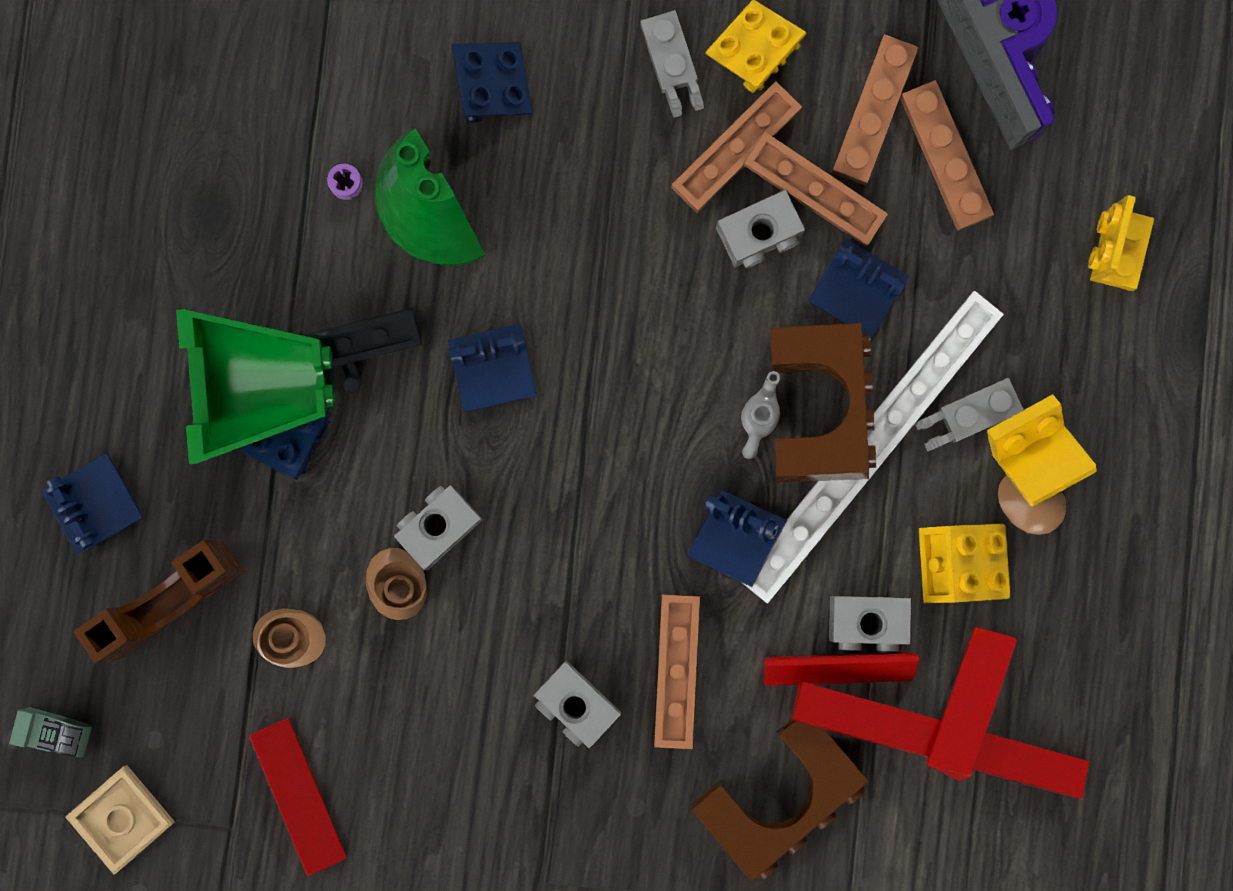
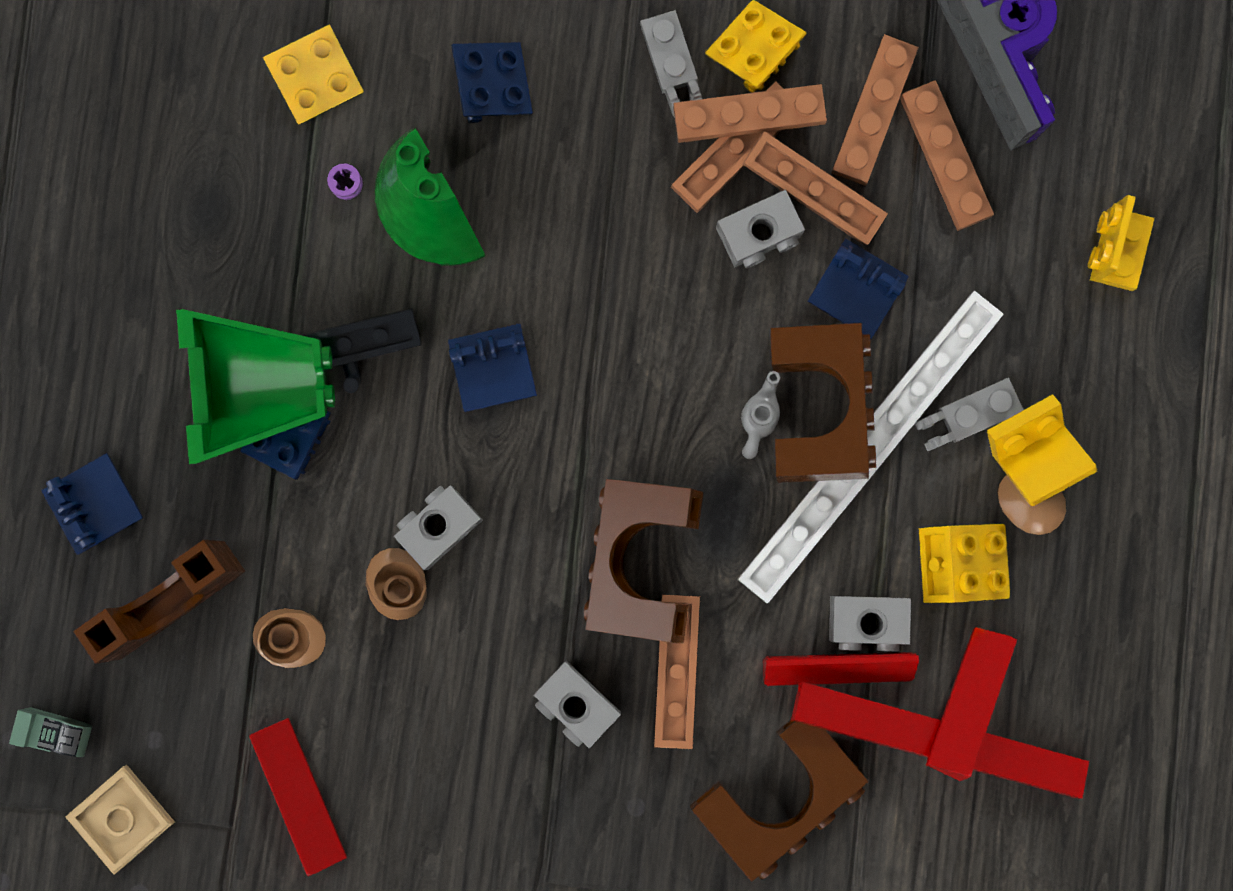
(313, 74): none -> yellow hinge
(612, 602): none -> reddish brown arch
(736, 537): dark blue hinge -> none
(749, 113): none -> nougat plate

